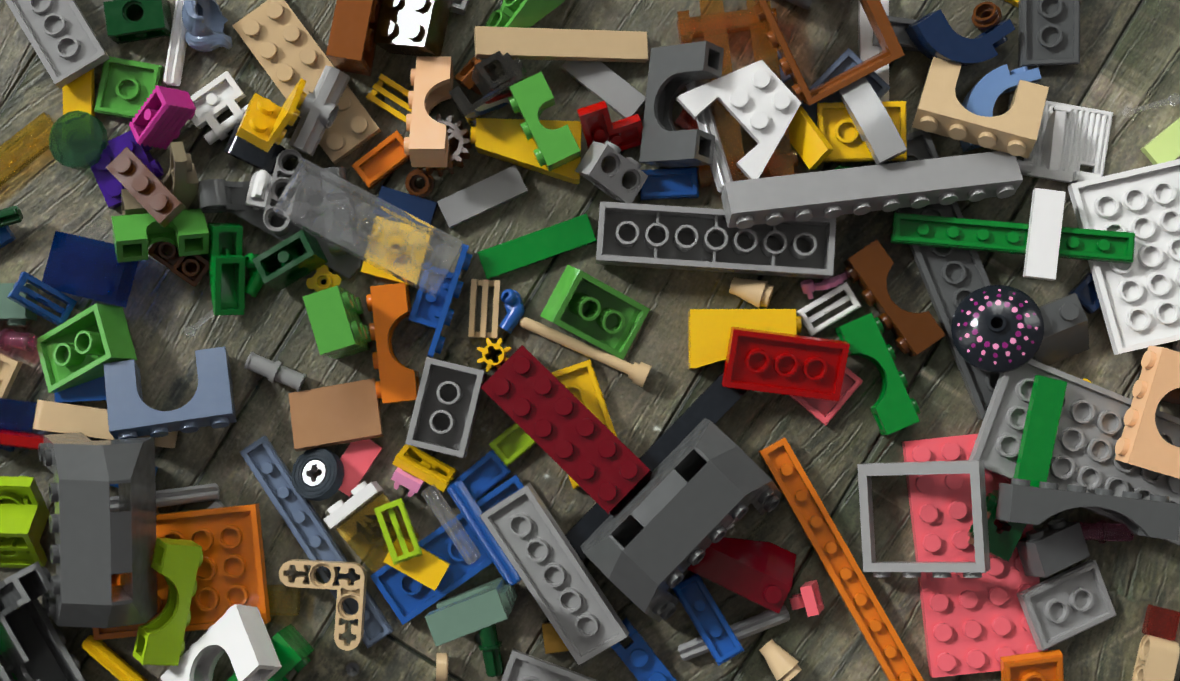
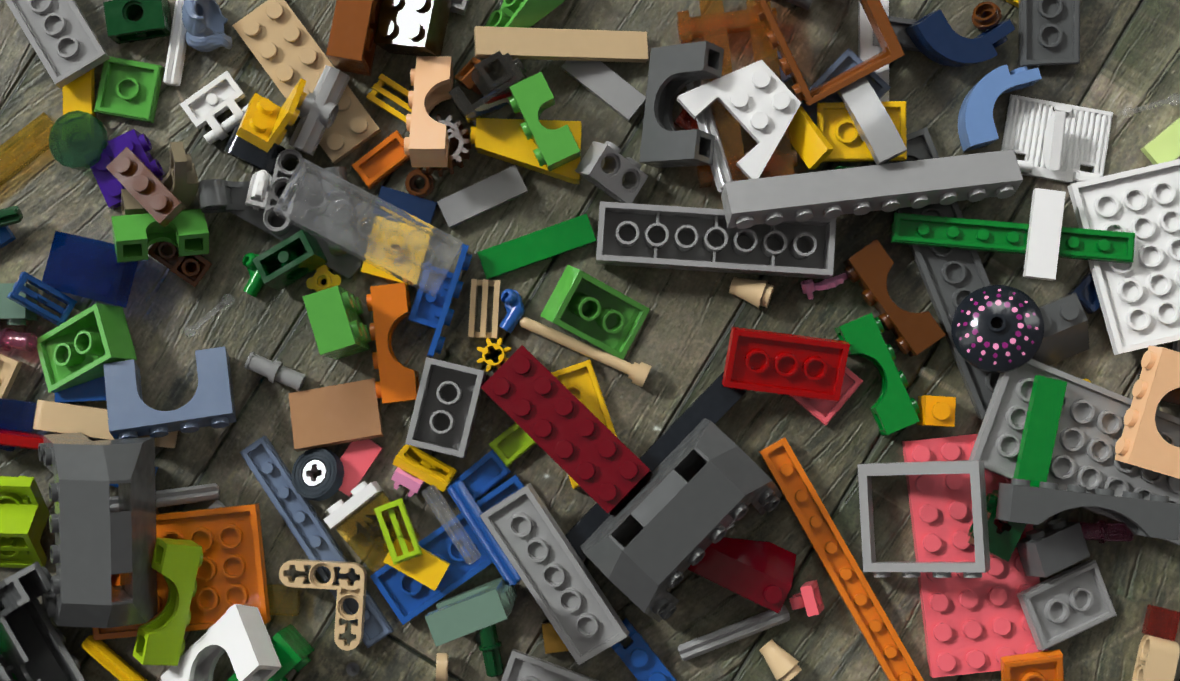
(162, 117): dark pink brick -> none
(226, 268): green slope -> none
(599, 128): red plate -> none
(670, 184): blue tile -> none
(708, 619): blue tile -> none
(711, 330): yellow slope -> none
(807, 321): white tile -> none
(936, 411): none -> light orange brick
(944, 115): tan arch -> none

